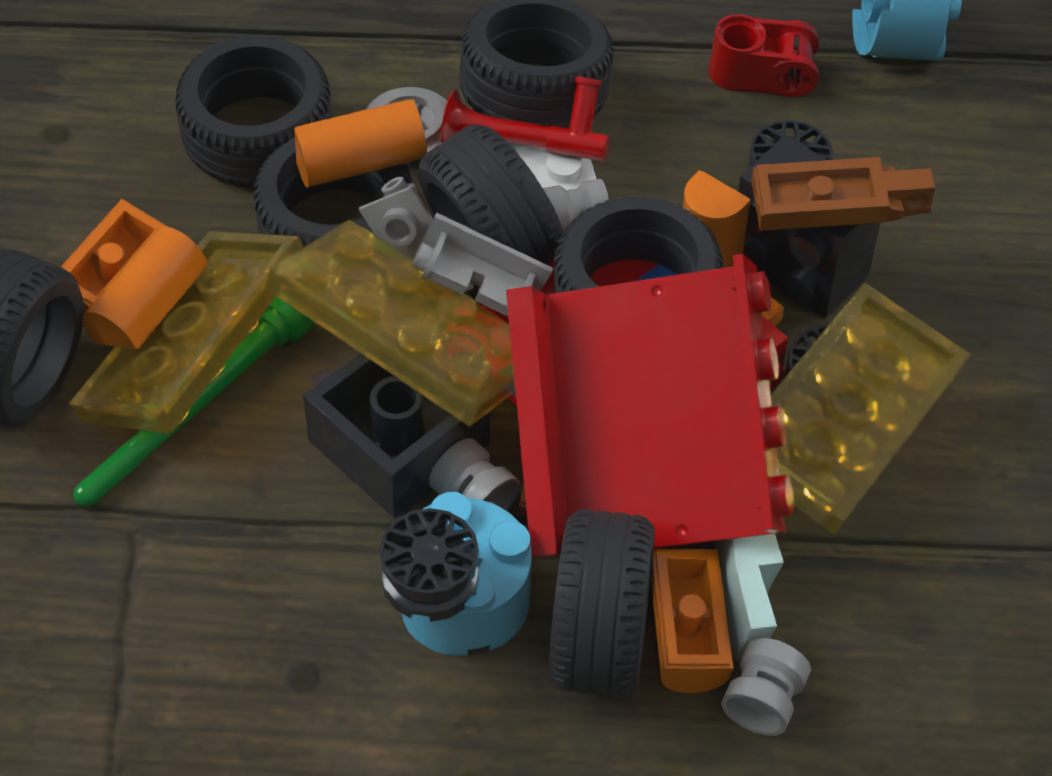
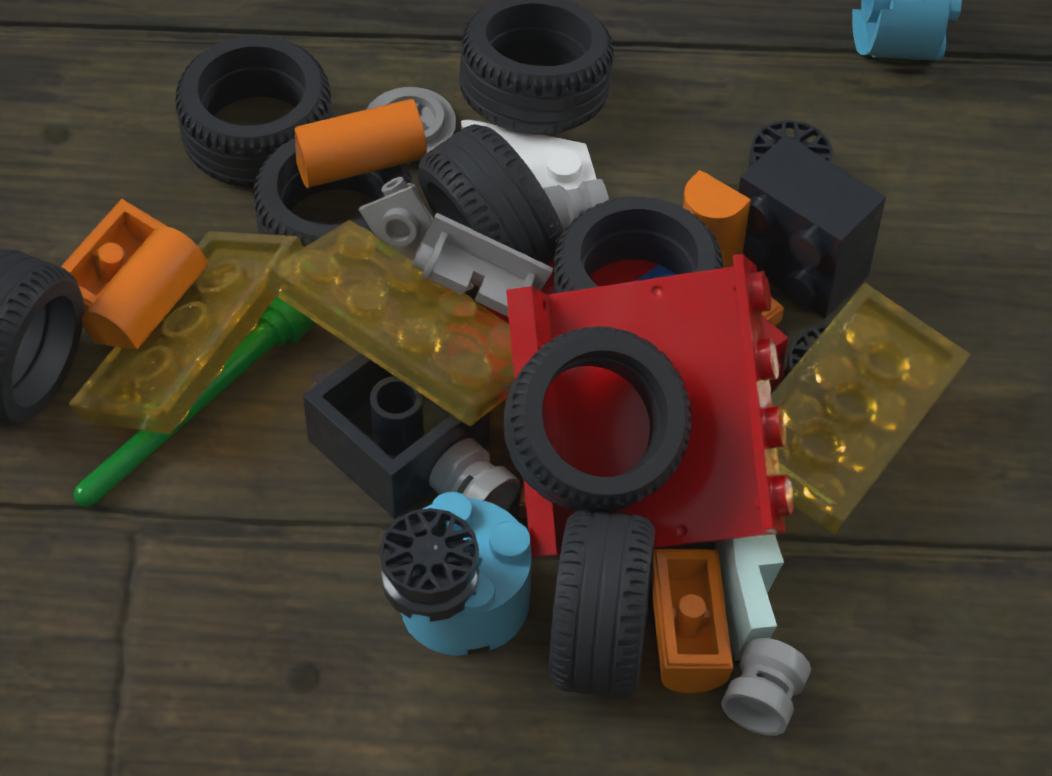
(570, 141): red piece -> none
(646, 371): none -> black tyre
(759, 54): red piece -> none
(838, 193): dark orange hinge -> none

